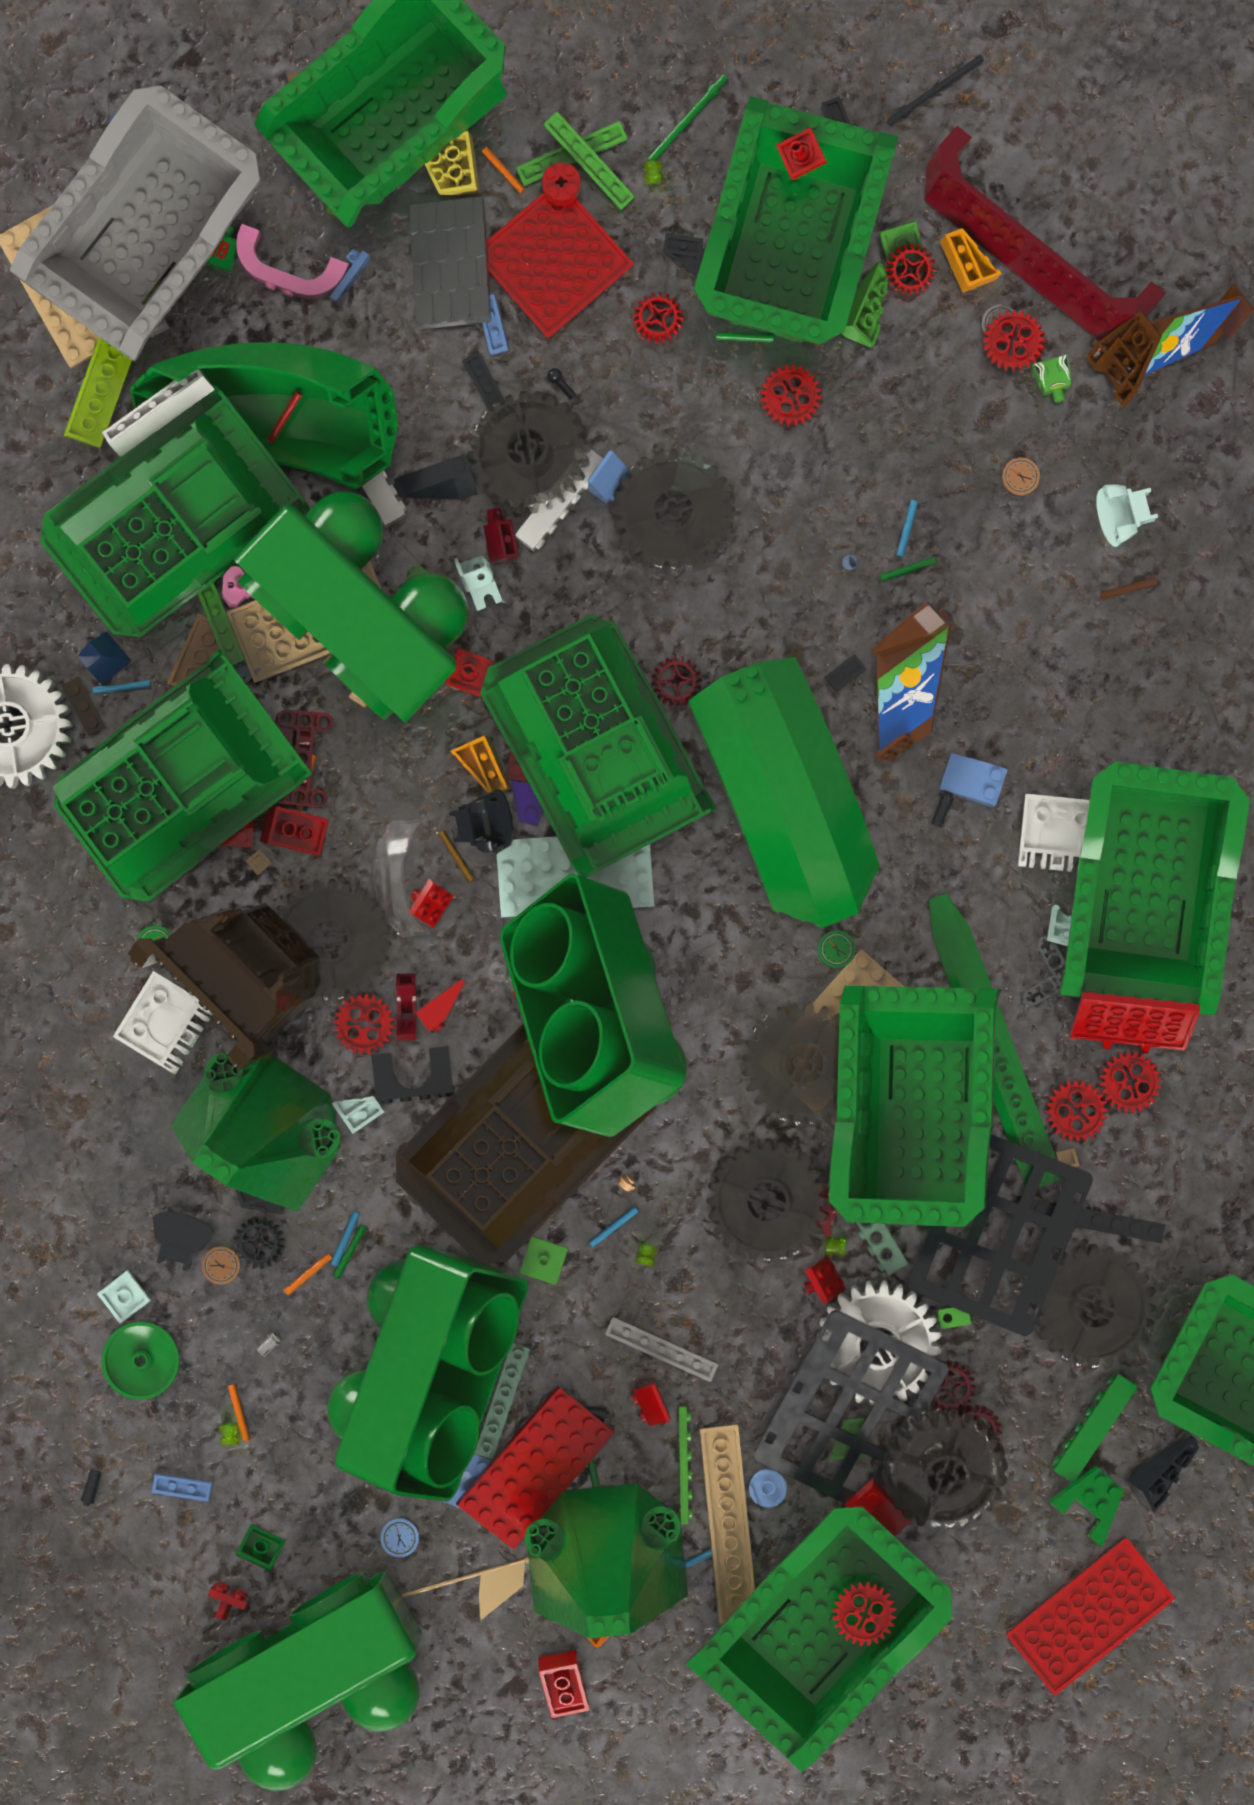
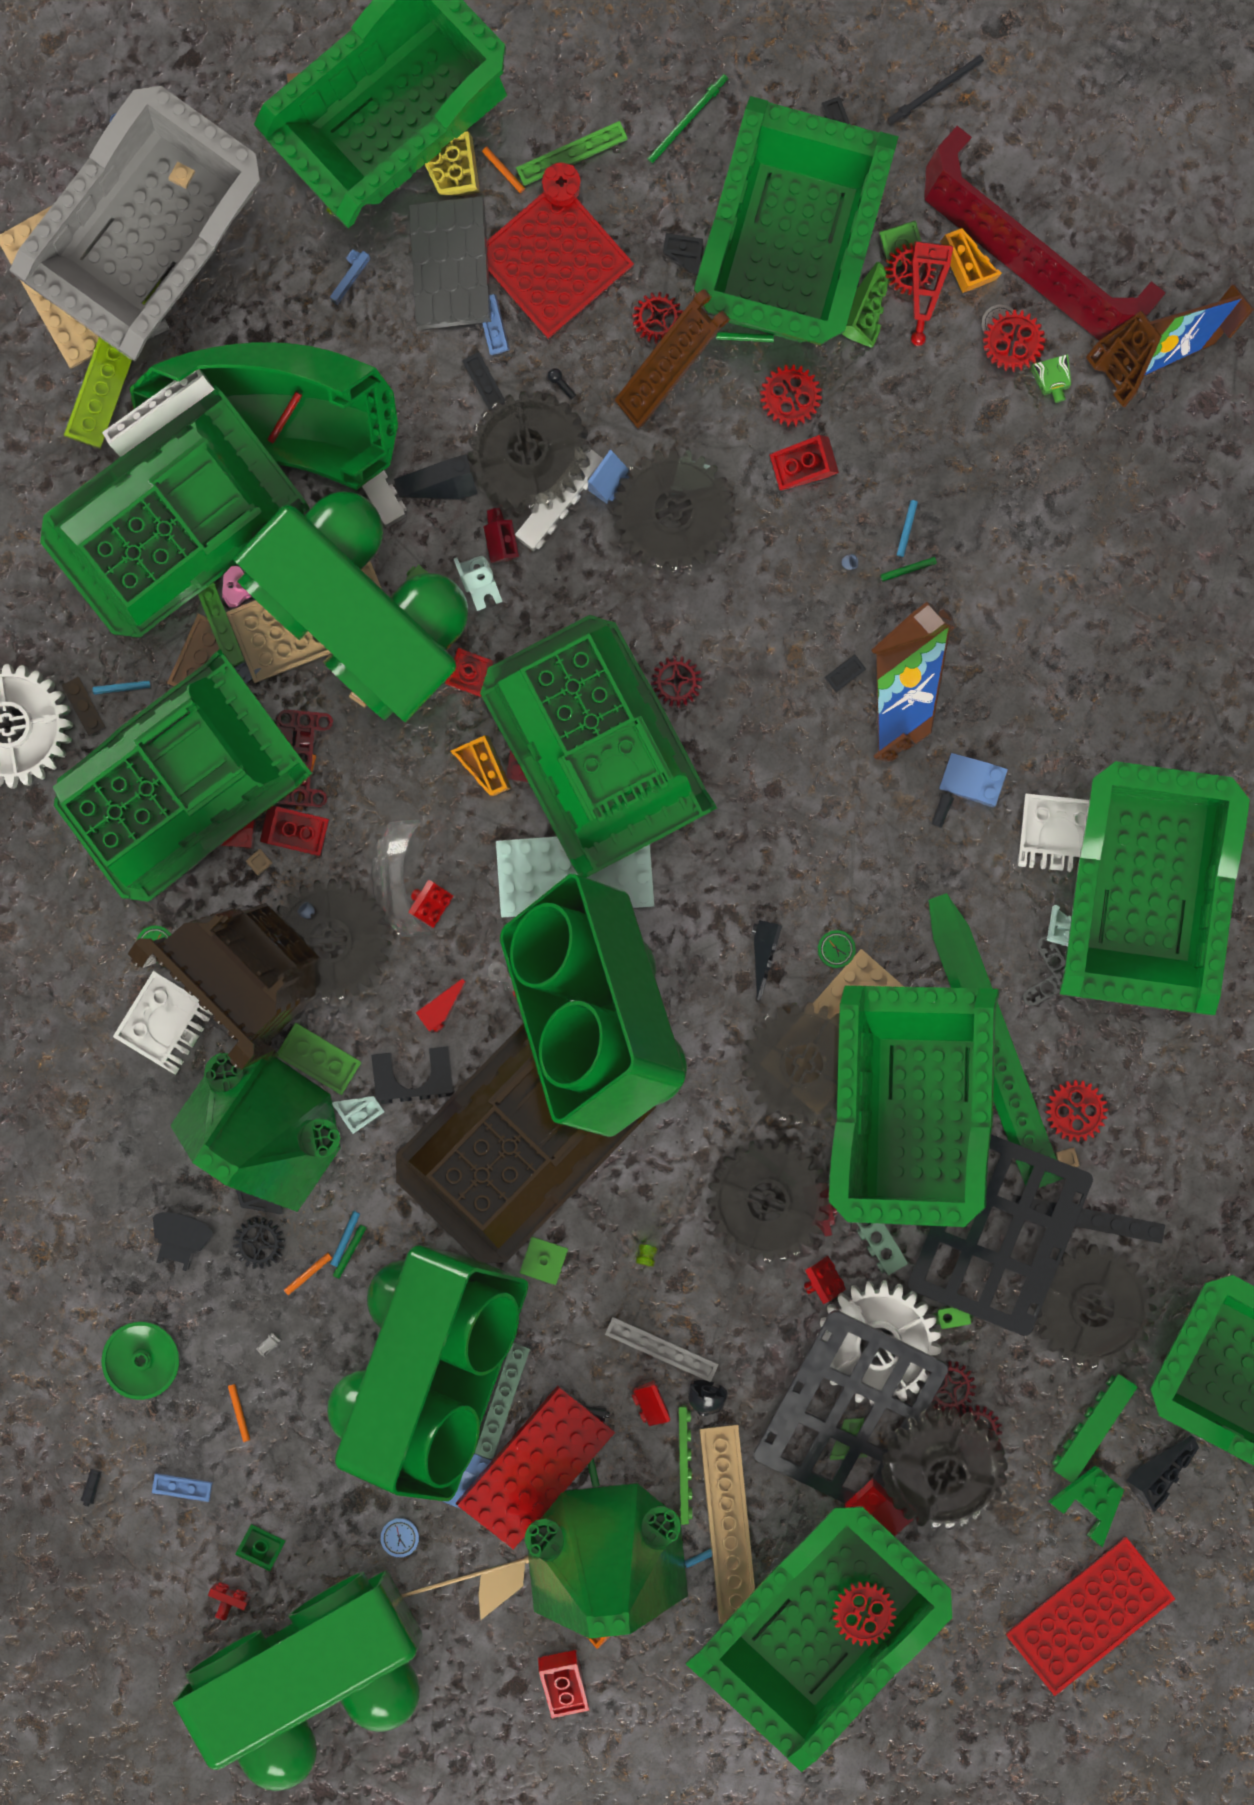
(103, 657): dark blue slope -> none
(124, 1296): light aqua plate -> none
(181, 175): none -> tan plate
(221, 1265): medium nougat tile -> none
(225, 253): green torso -> none
(228, 1432): clear neon green wheel -> none
(276, 279): bright pink arch -> none
(305, 910): none -> sand blue hinge
(318, 1058): none -> bright green plate
(365, 1006): red gear -> none
(406, 1006): dark red arch -> none
(456, 856): pearl gold bar -> none
(485, 817): black piece -> none
(526, 803): dark purple wing -> none
(588, 160): bright green plate -> none
(613, 1226): dark azure bar -> none
(627, 1182): light nougat plate -> none
(653, 174): clear neon green wheel -> none
(670, 360): none -> reddish brown hinge
(706, 1398): none -> black cylinder
(765, 943): none -> black wedge
(768, 1488): light blue tile -> none
(788, 790): green windscreen -> none
(801, 153): red plate -> none
(804, 462): none -> red slope
(835, 1246): clear neon green wheel -> none
(927, 253): none -> red plate
(1020, 476): medium nougat tile -> none
(1122, 512): light aqua piece -> none
(1128, 588): reddish brown bar -> none
(1134, 1021): red hinge -> none
(1146, 1075): red gear -> none

